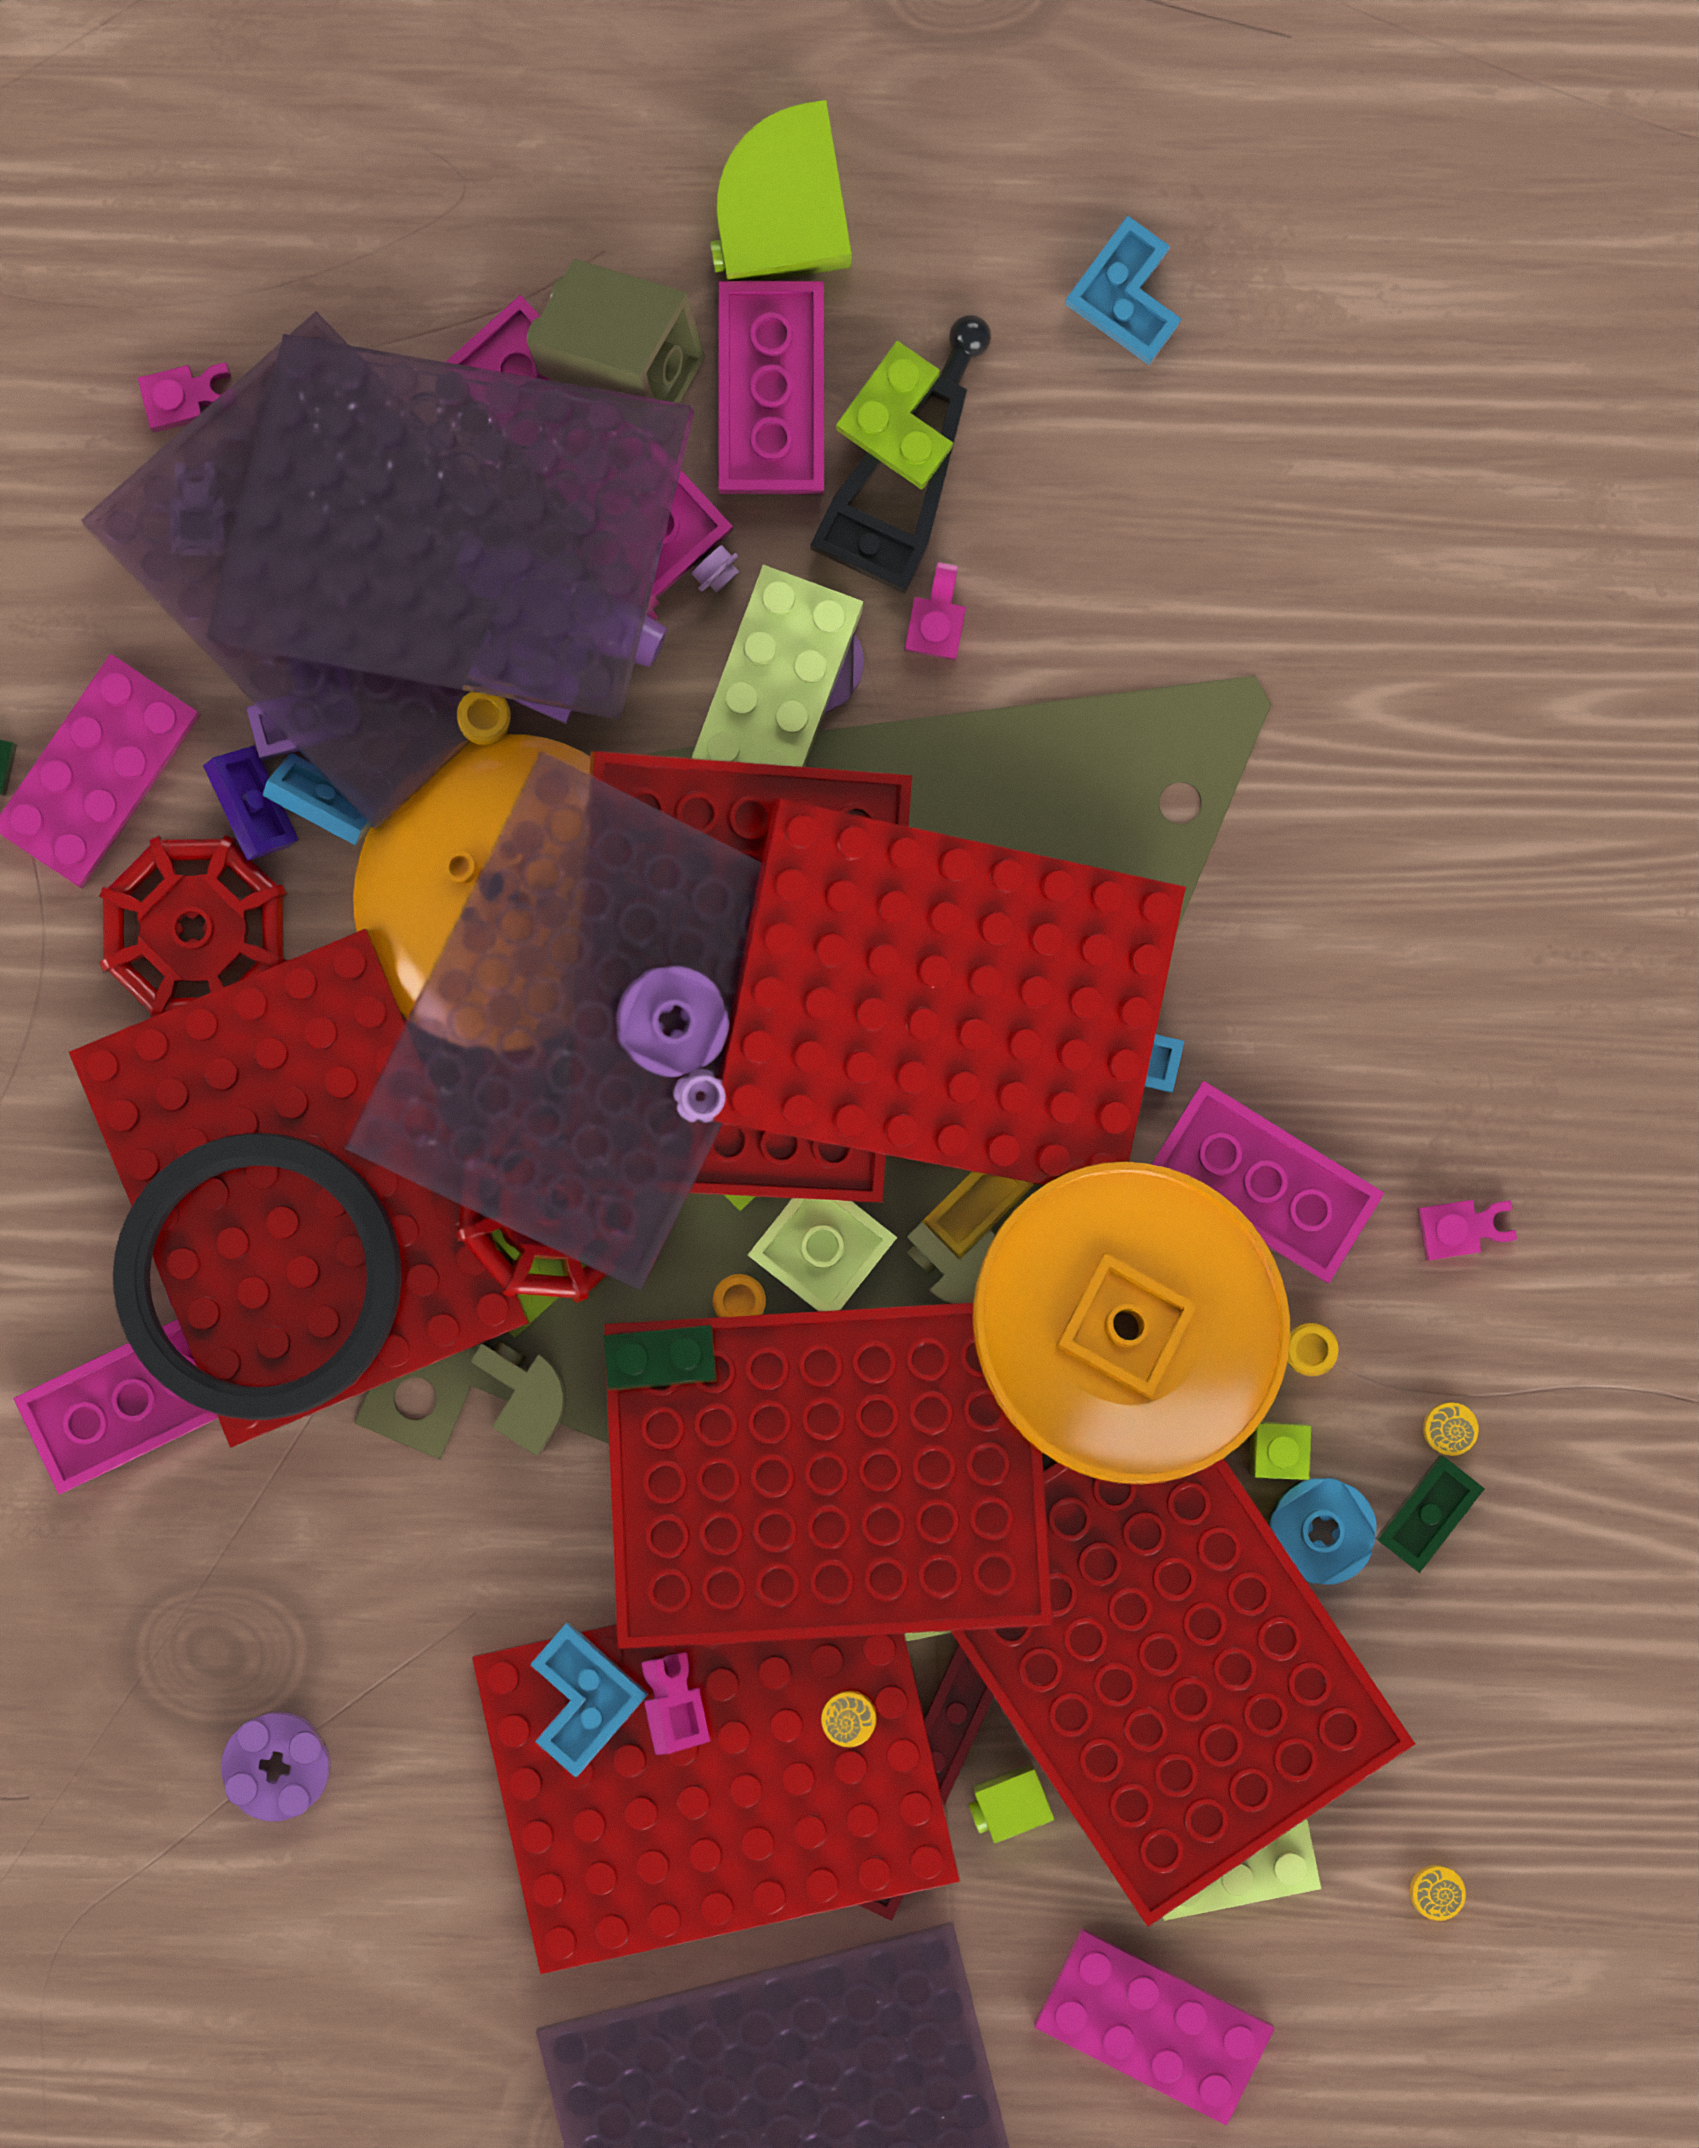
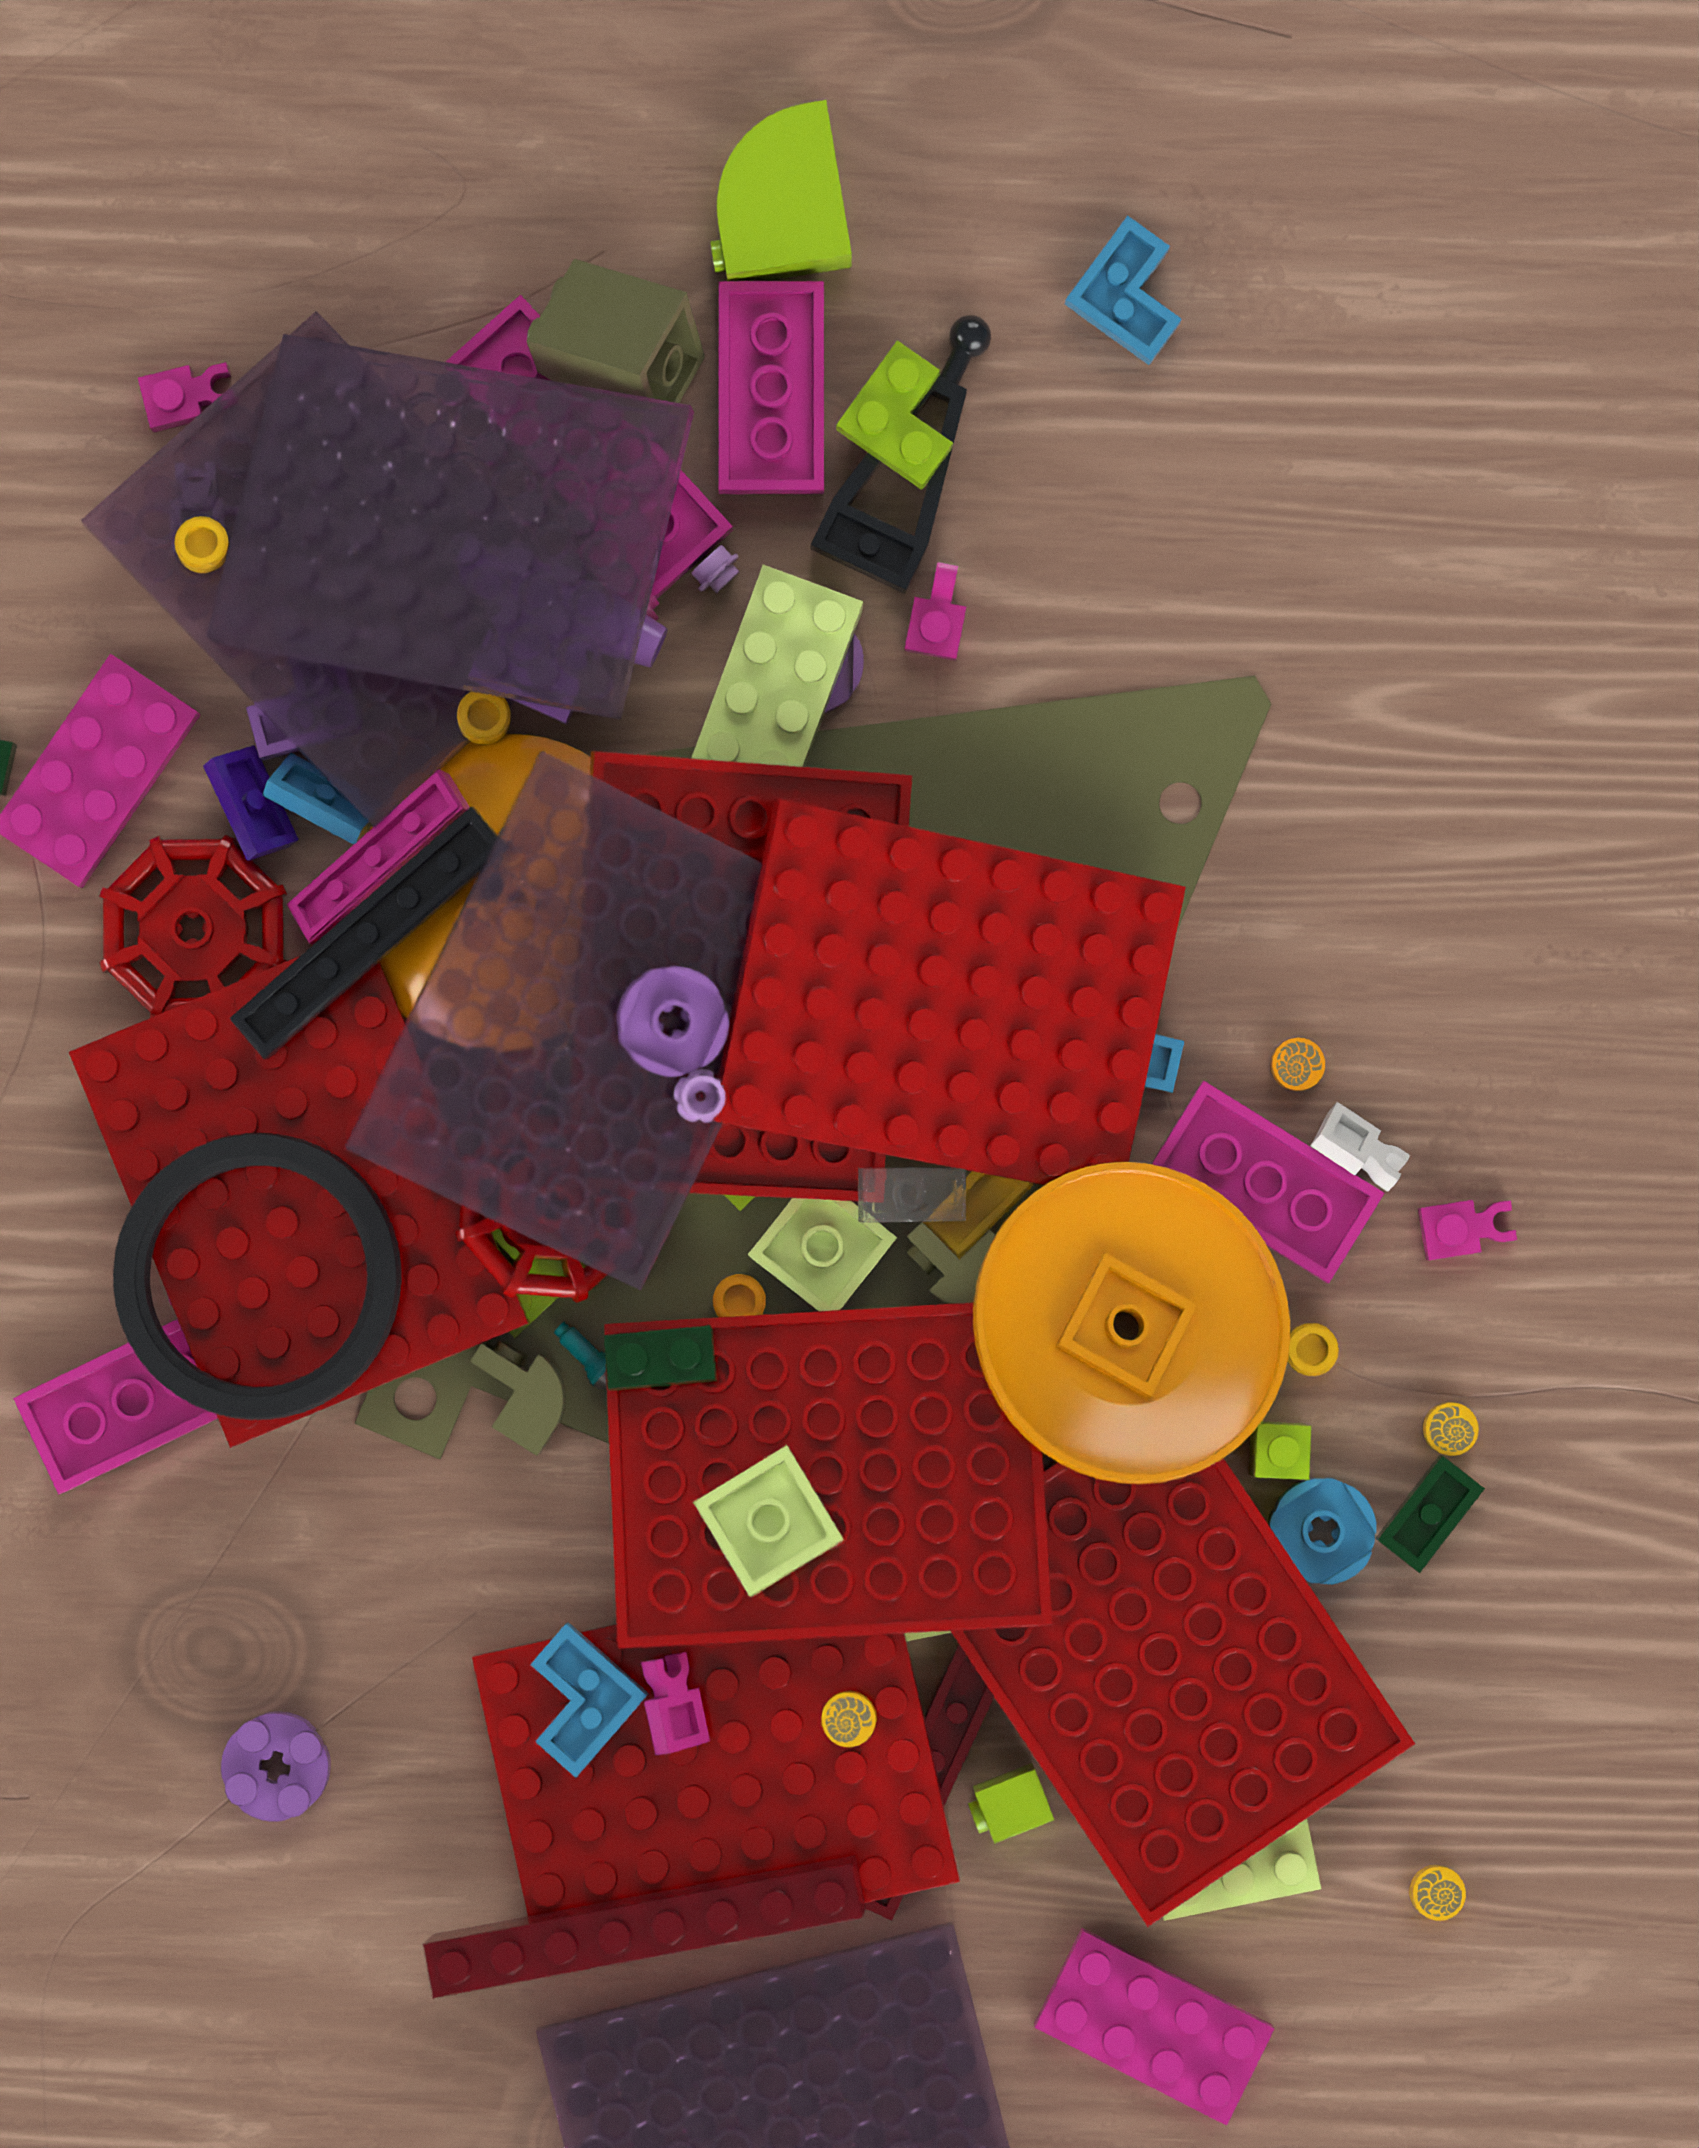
(201, 544): none -> yellow tile
(366, 934): none -> black tile
(377, 855): none -> dark pink tile
(585, 1353): none -> teal piece
(644, 1926): none -> dark red brick
(768, 1521): none -> yellowish green plate
(911, 1194): none -> clear plate
(1297, 1064): none -> tile
(1354, 1146): none -> white plate

